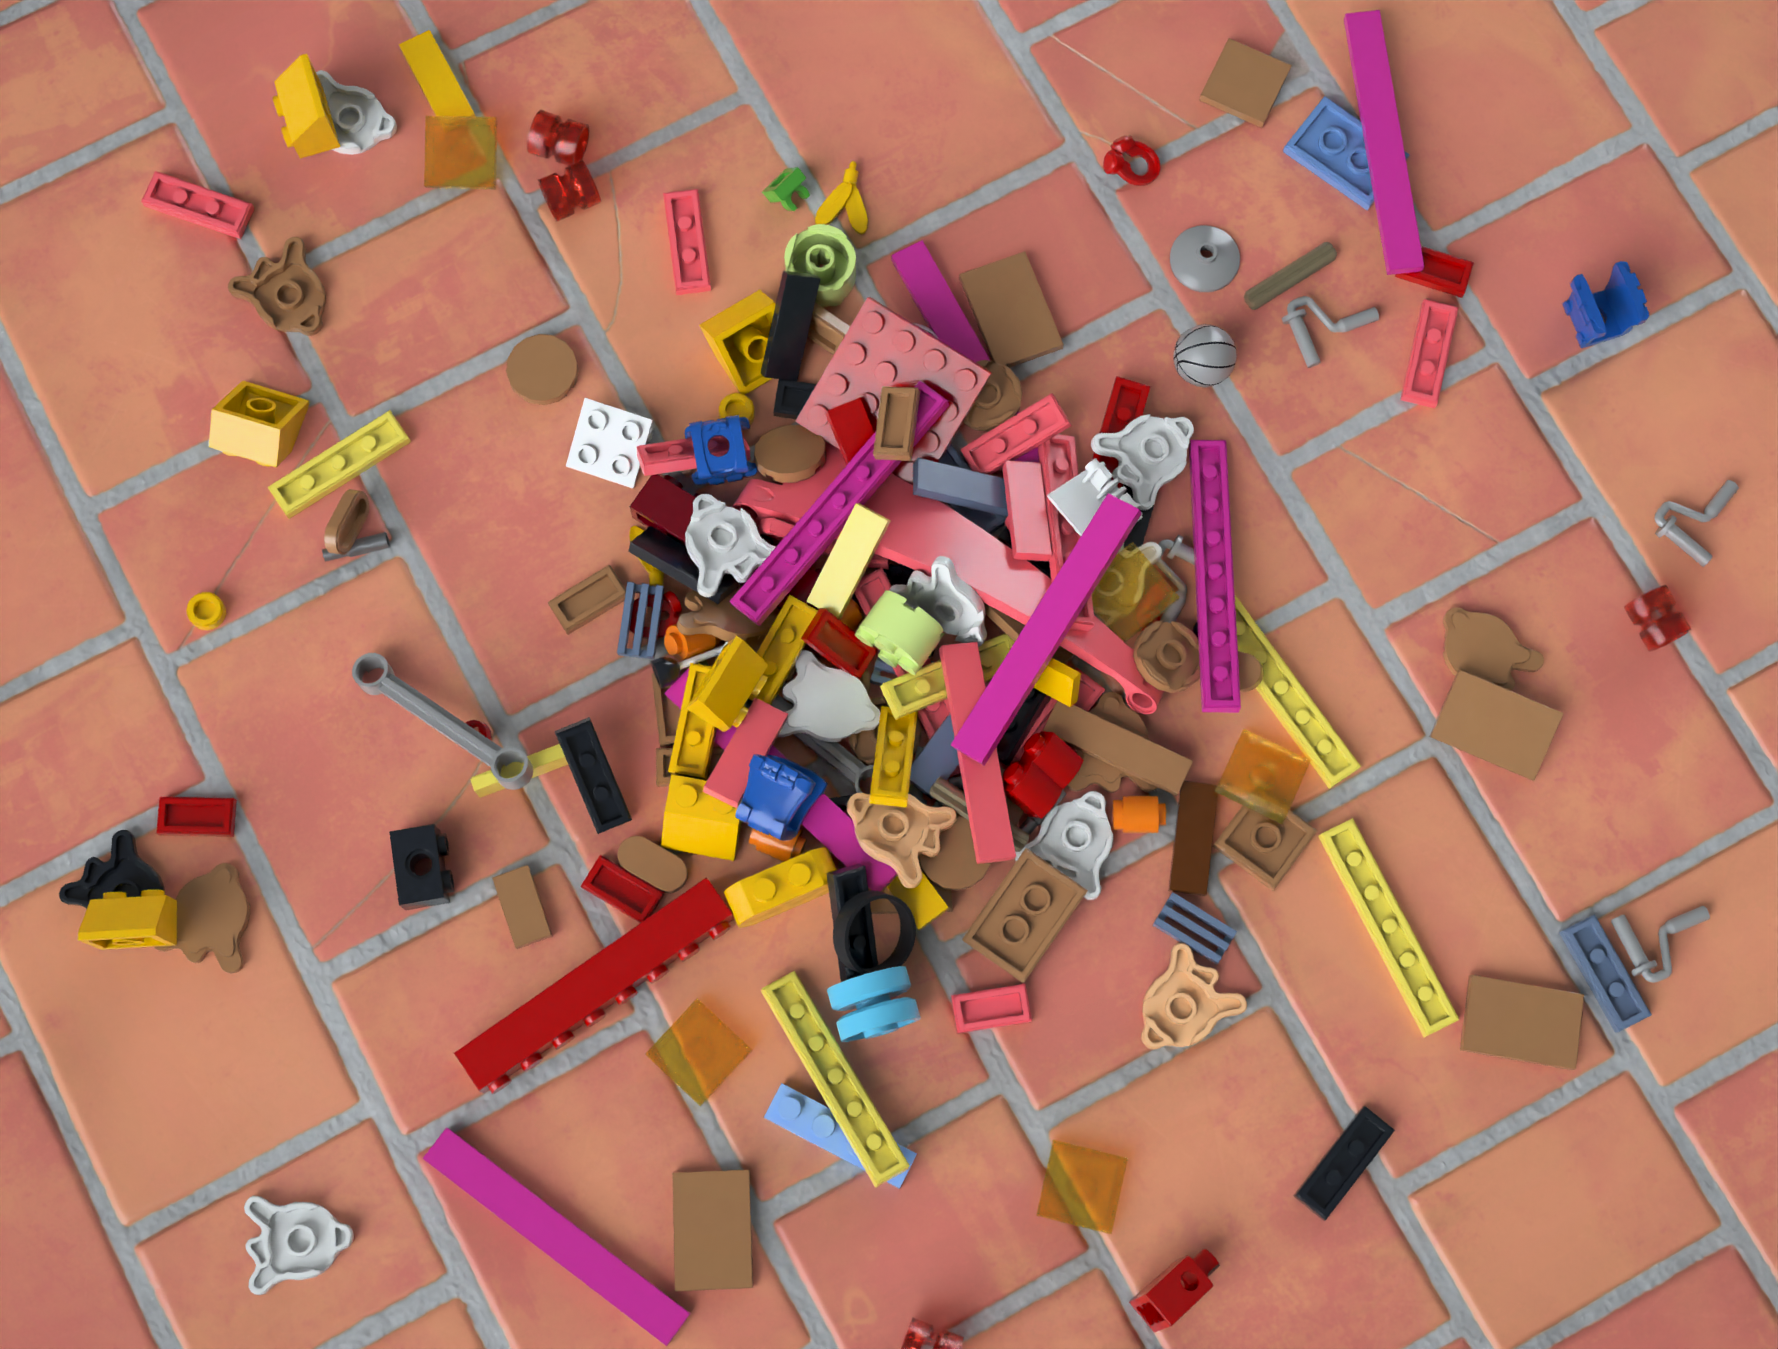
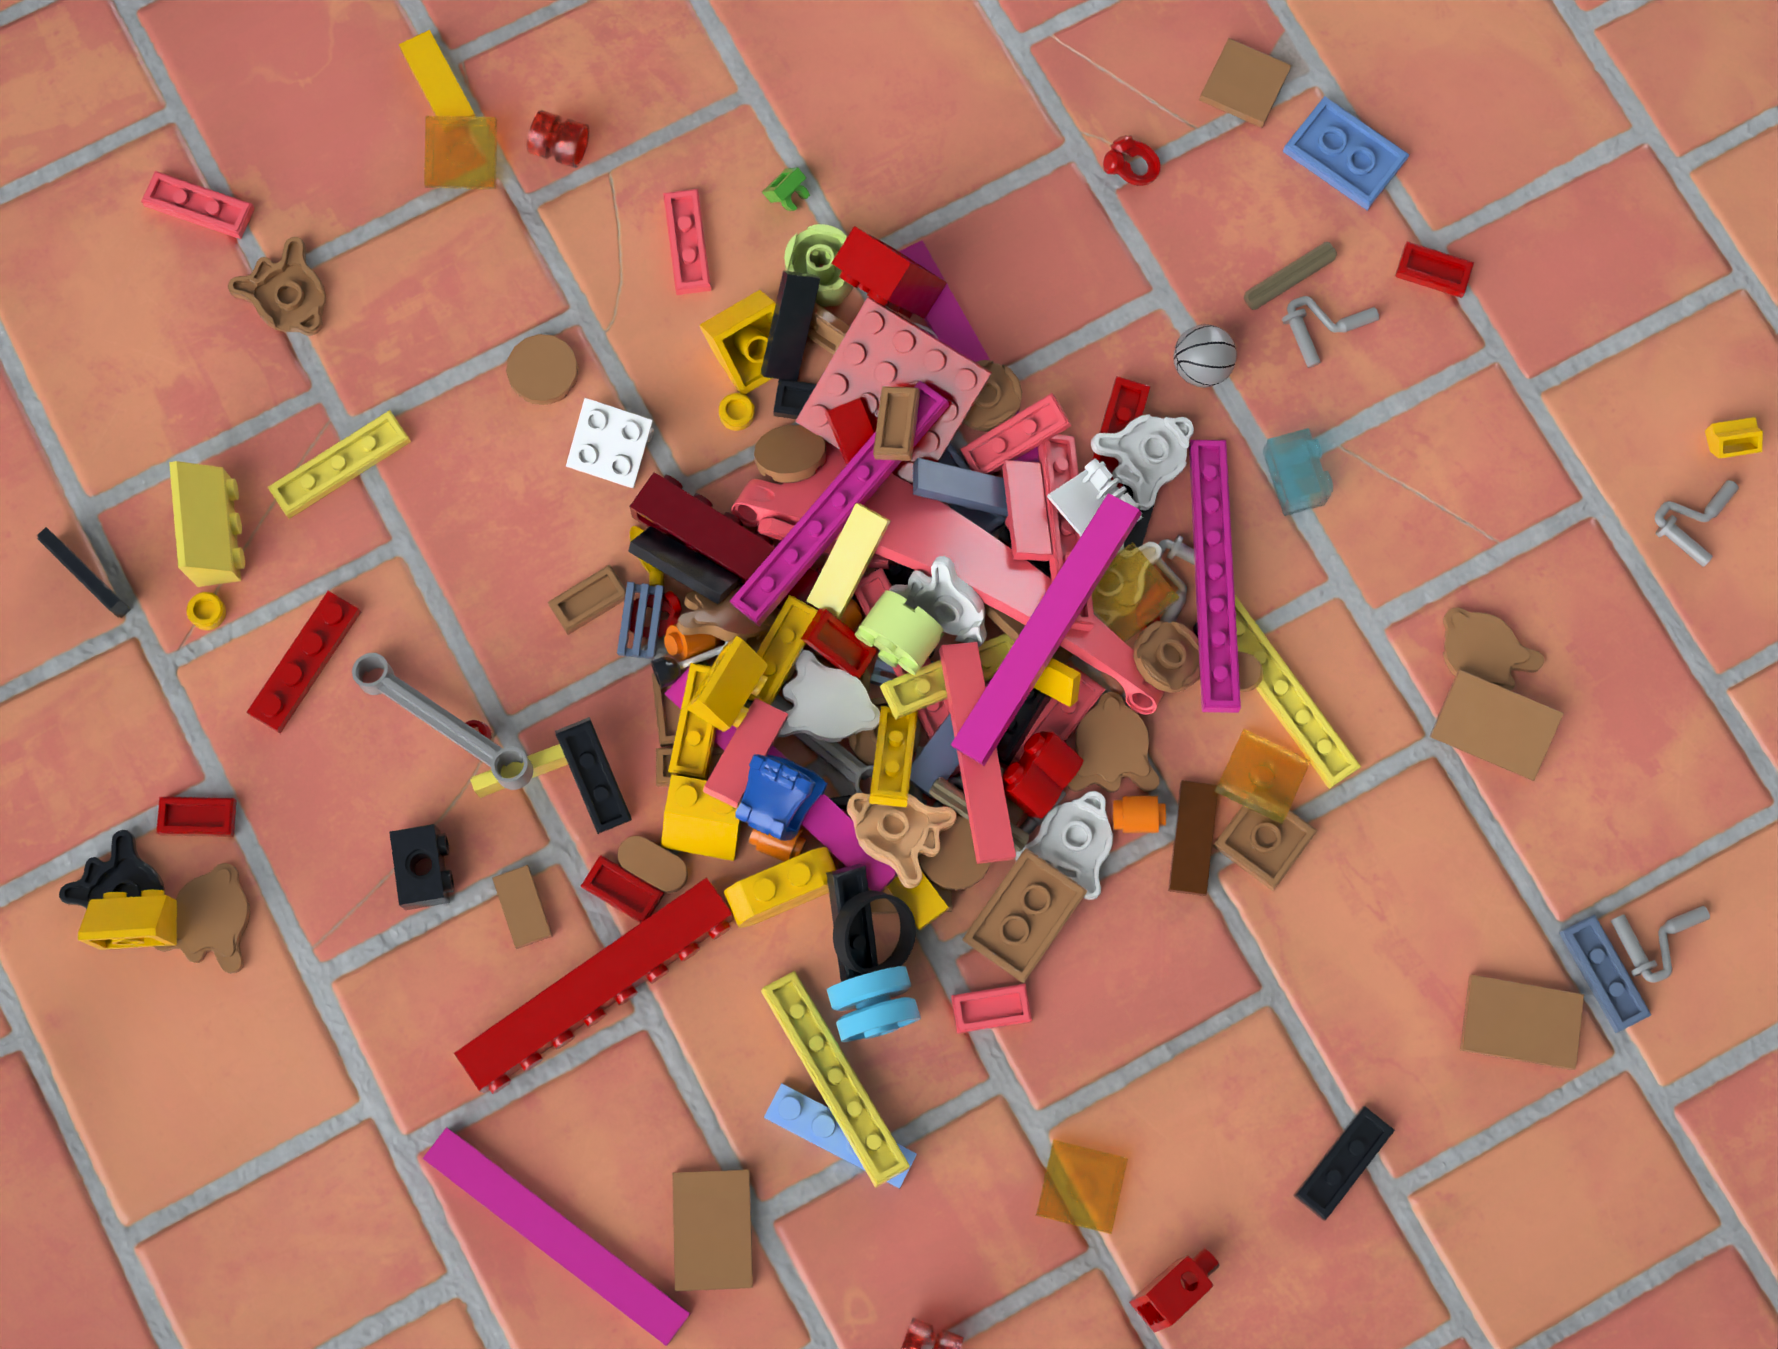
(83, 573): none -> black tile
(206, 523): none -> light yellow slope
(257, 423): yellow slope -> none
(294, 1242): white tile -> none
(303, 662): none -> red plate
(305, 109): yellow slope -> none
(346, 522): medium nougat tile -> none
(356, 116): white tile -> none
(362, 546): flat silver pin -> none
(569, 191): clear red wheel -> none
(678, 454): coral tile -> none
(698, 1052): clear yellow tile -> none
(723, 543): white tile -> none
(733, 464): blue piece -> none
(845, 196): yellow piece -> none
(887, 275): none -> red brick
(1011, 311): medium nougat tile -> none
(1119, 747): medium nougat tile -> none
(1183, 1003): light nougat tile -> none
(1200, 272): light grey dish -> none
(1201, 915): sand blue tile -> none
(1297, 471): none -> clear light blue brick
(1383, 142): dark pink tile -> none
(1388, 928): light yellow tile -> none
(1429, 353): coral tile -> none
(1618, 303): blue piece -> none
(1664, 629): clear red wheel -> none
(1734, 438): none -> yellow piece

